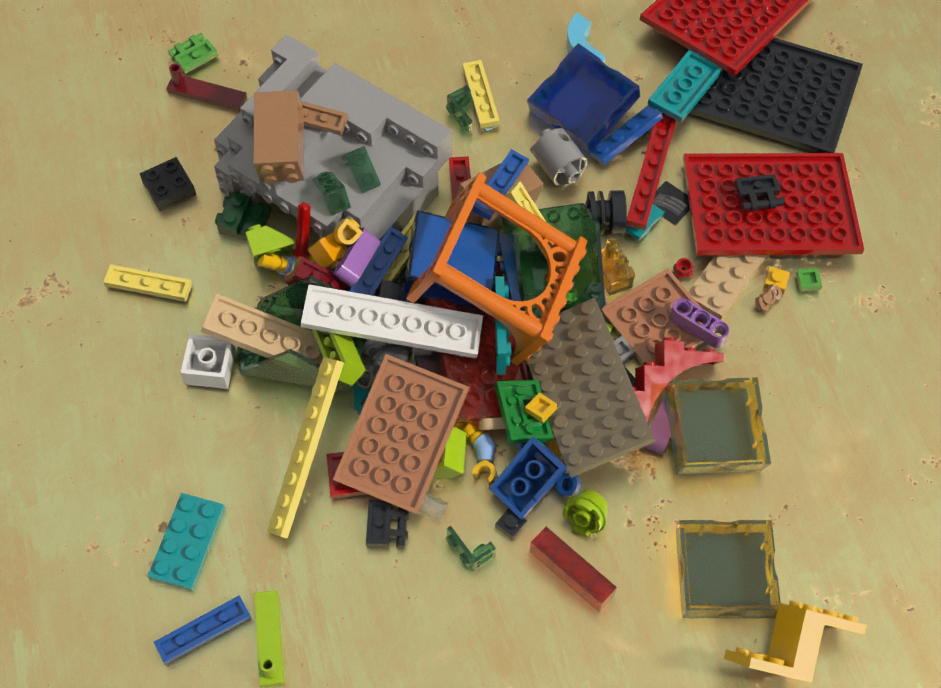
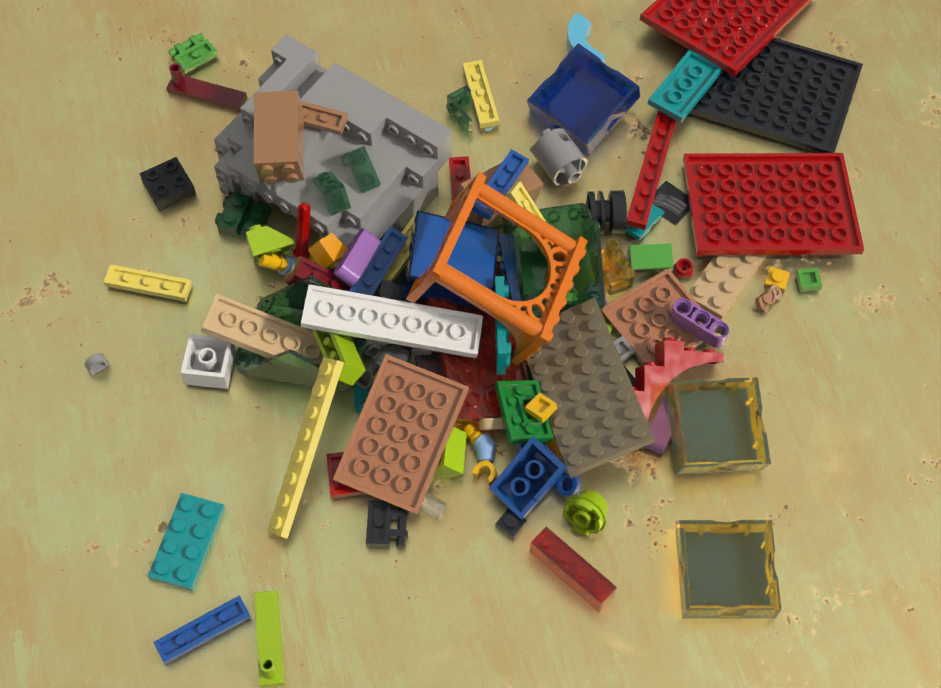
(96, 363): none -> light grey tile
(347, 231): yellow plate -> none
(480, 555): clear green bracket -> none
(626, 134): blue plate -> none
(650, 256): none -> bright green panel
(758, 186): black plate -> none
(795, 641): yellow bracket -> none

